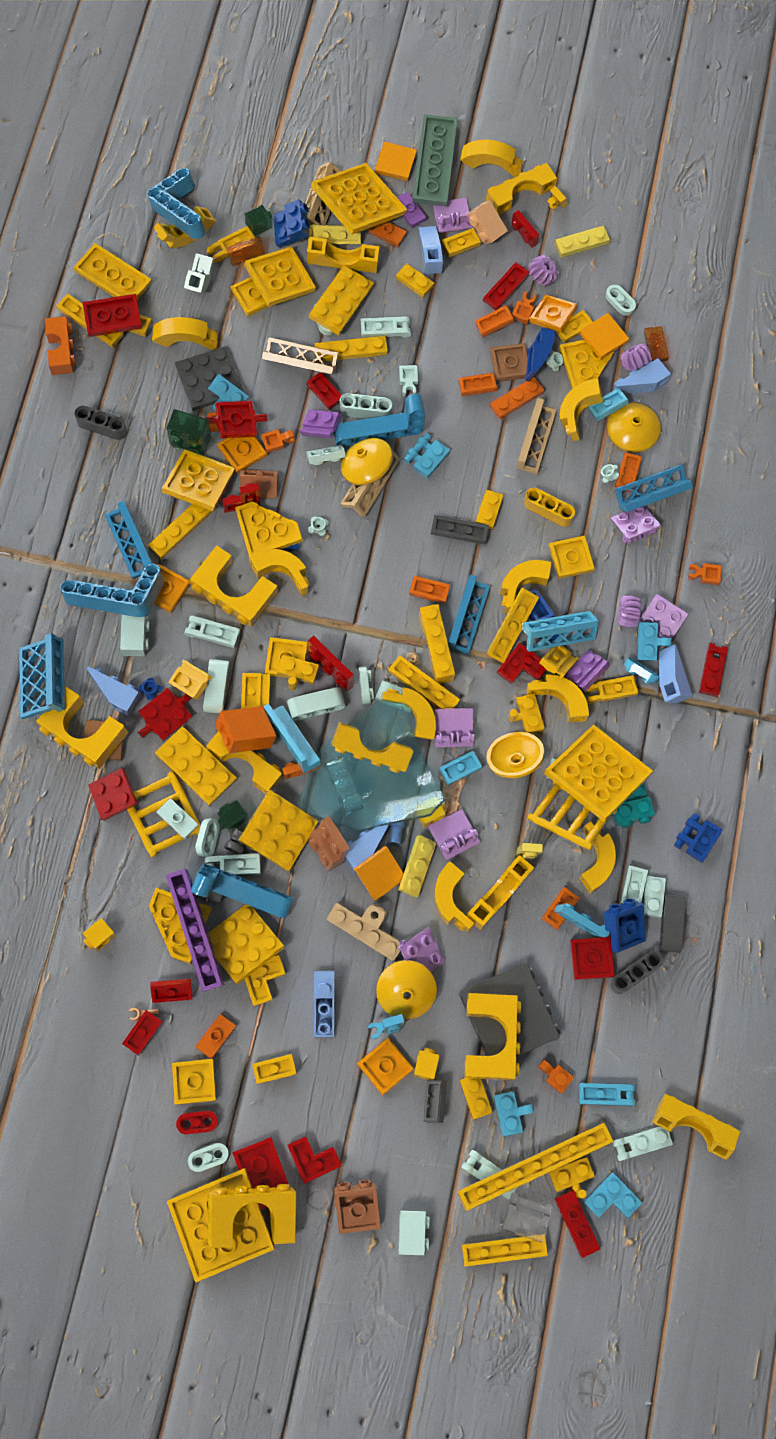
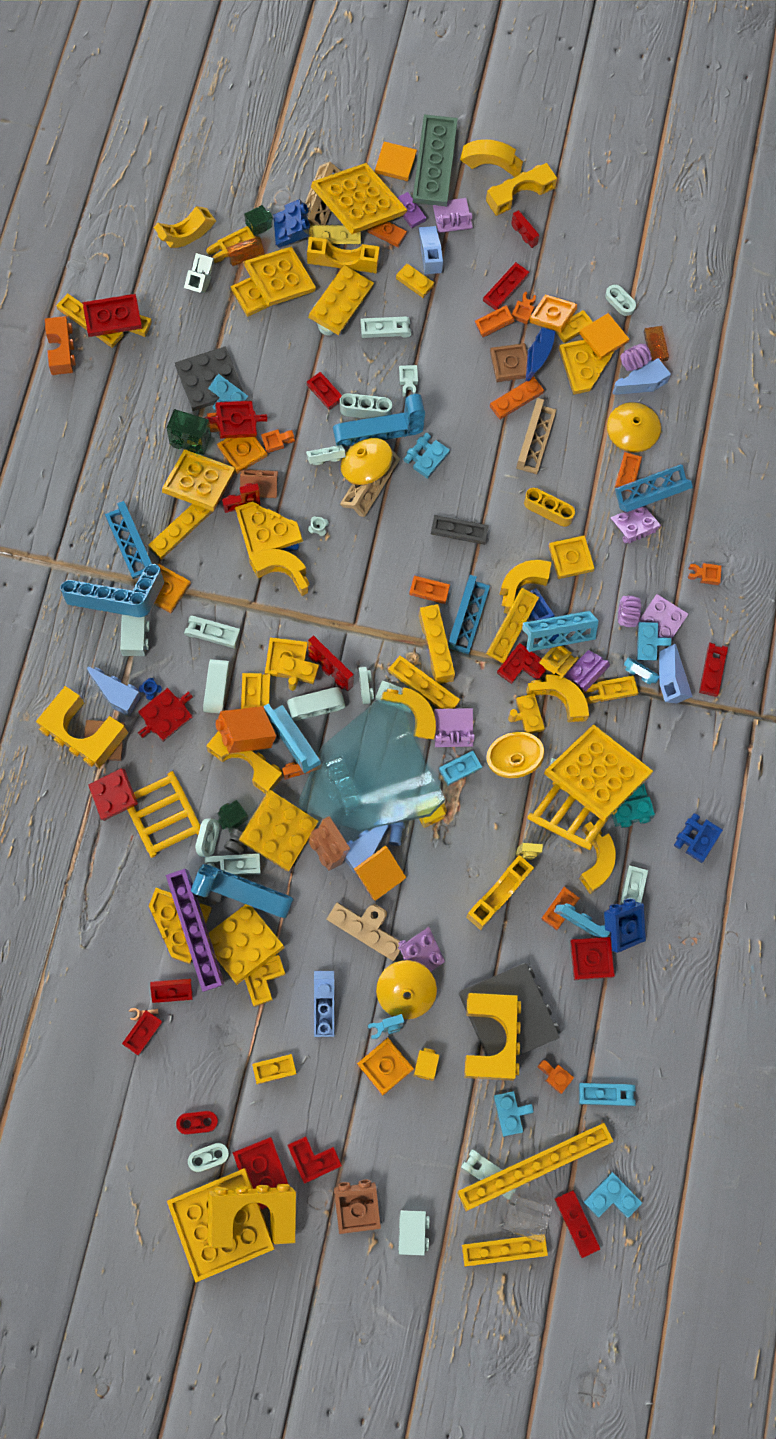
(53, 674): dark azure fence -> none
(95, 416): dark grey beam -> none
(98, 935): yellow brick -> none
(111, 273): yellow plate -> none
(165, 202): dark azure beam -> none
(177, 818): light aqua plate -> none
(184, 329): yellow arch -> none
(190, 680): yellow plate -> none
(193, 1082): yellow plate -> none
(195, 766): yellow plate -> none
(215, 1036): orange plate -> none
(245, 608): yellow arch -> none
(299, 362): fence -> none
(320, 423): medium lavender plate -> none
(354, 348): yellow plate -> none
(395, 755): yellow arch -> none
(417, 866): light yellow plate -> none
(435, 1101): dark grey plate -> none
(443, 899): yellow arch -> none
(454, 834): lavender hinge -> none
(461, 242): yellow plate -> none
(475, 1097): yellow plate -> none
(477, 384): orange plate -> none
(487, 222): light nougat brick -> none
(489, 508): yellow plate -> none
(543, 270): lavender gear -> none
(554, 360): light aqua plate -> none
(557, 199): yellow tile -> none
(572, 1175): yellow plate -> none
(576, 401): yellow arch -> none
(582, 241): light yellow plate -> none
(609, 473): light aqua plate -> none
(611, 403): medium azure plate -> none
(643, 1143): light aqua plate -> none
(645, 968): dark grey beam -> none
(654, 896): light aqua plate -> none
(672, 924): dark grey beam -> none
(719, 1137): yellow arch -> none

